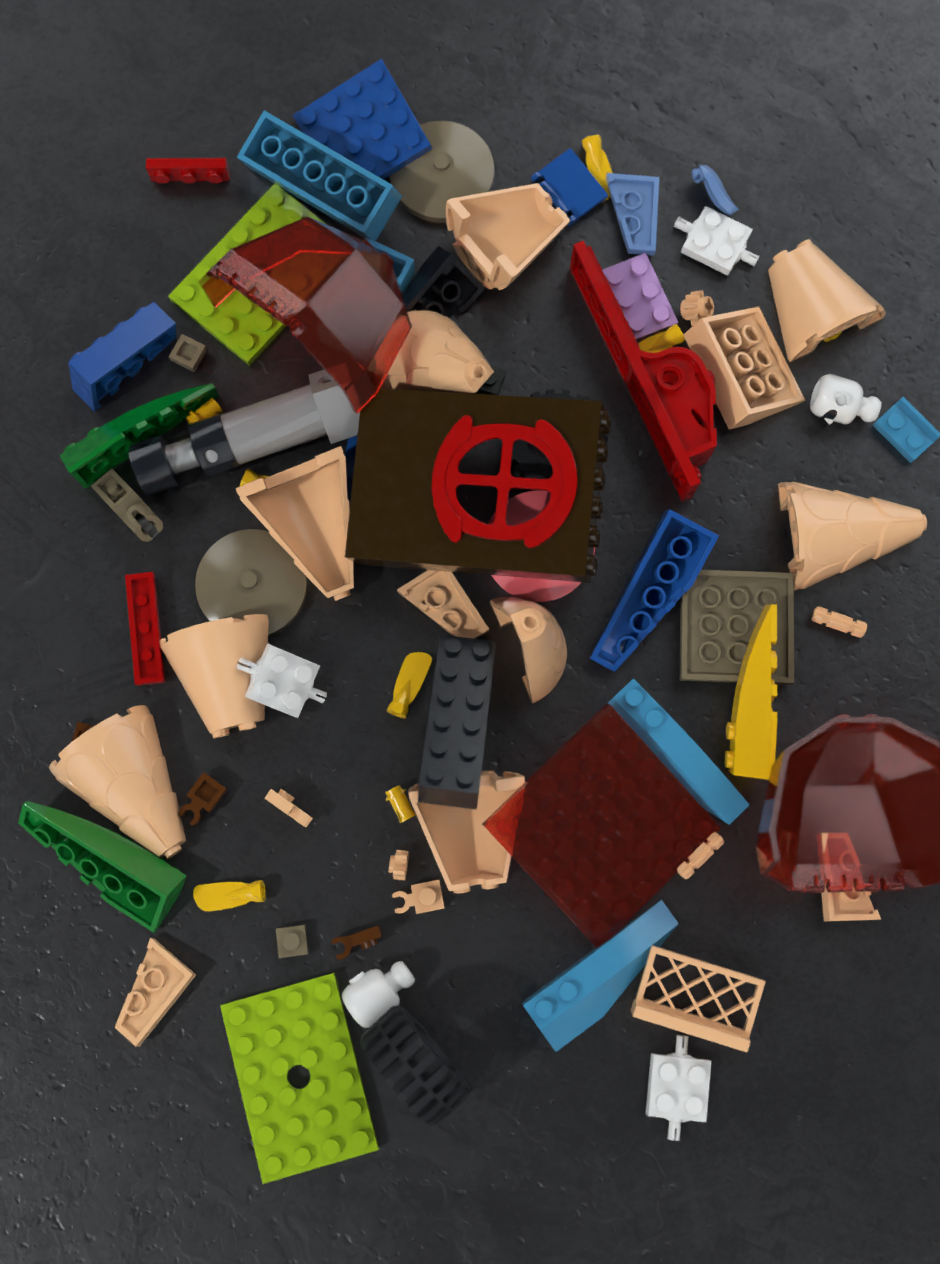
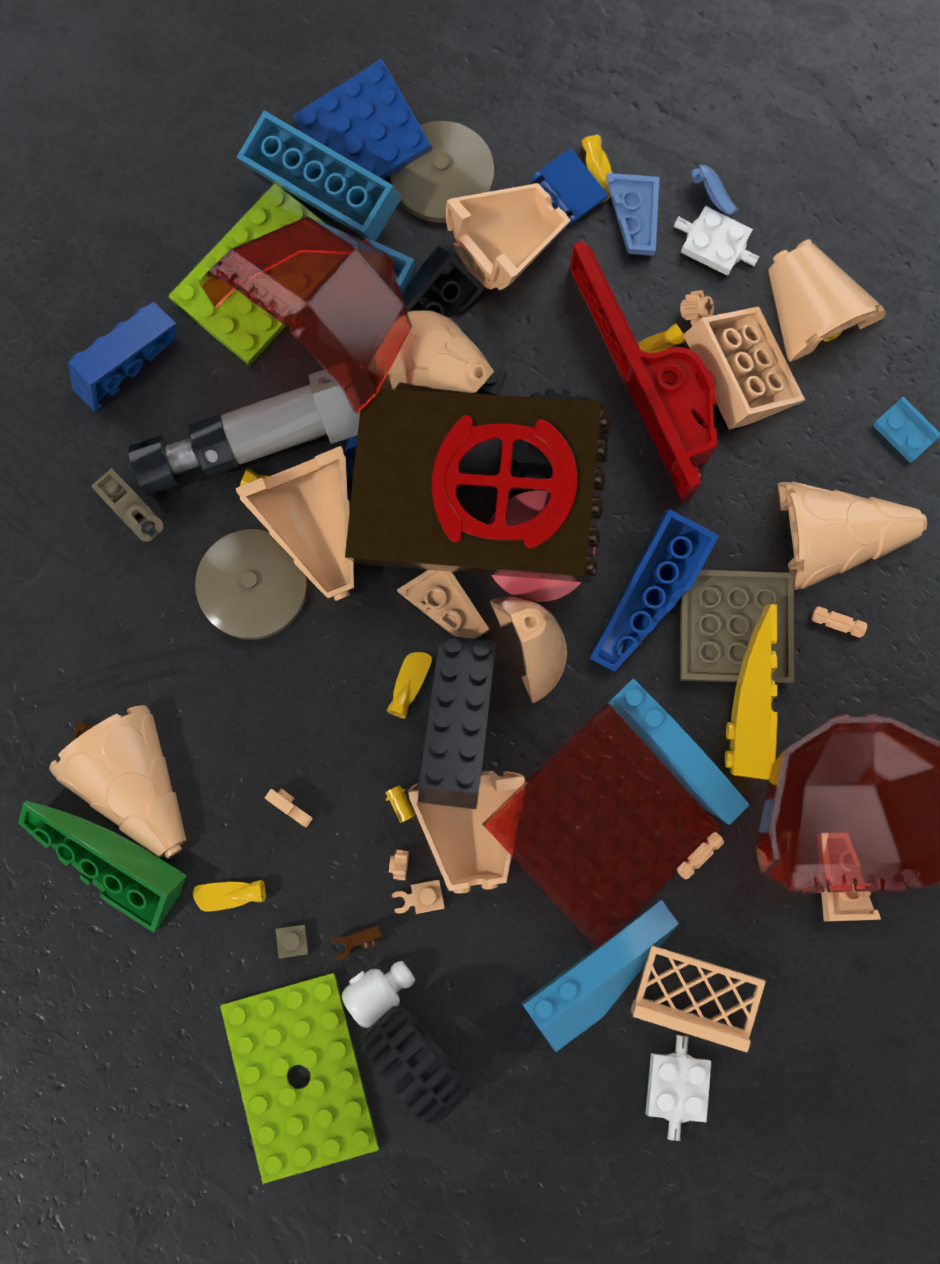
(109, 445): green wedge -> none
(144, 628): red plate -> none
(156, 989): light nougat wing -> none
(188, 169): red plate -> none
(188, 353): dark tan plate -> none
(204, 795): reddish brown plate -> none
(206, 666): light nougat cone -> none
(207, 410): yellow pin -> none
(282, 680): white plate -> none
(640, 296): lavender plate -> none
(842, 400): white piece -> none

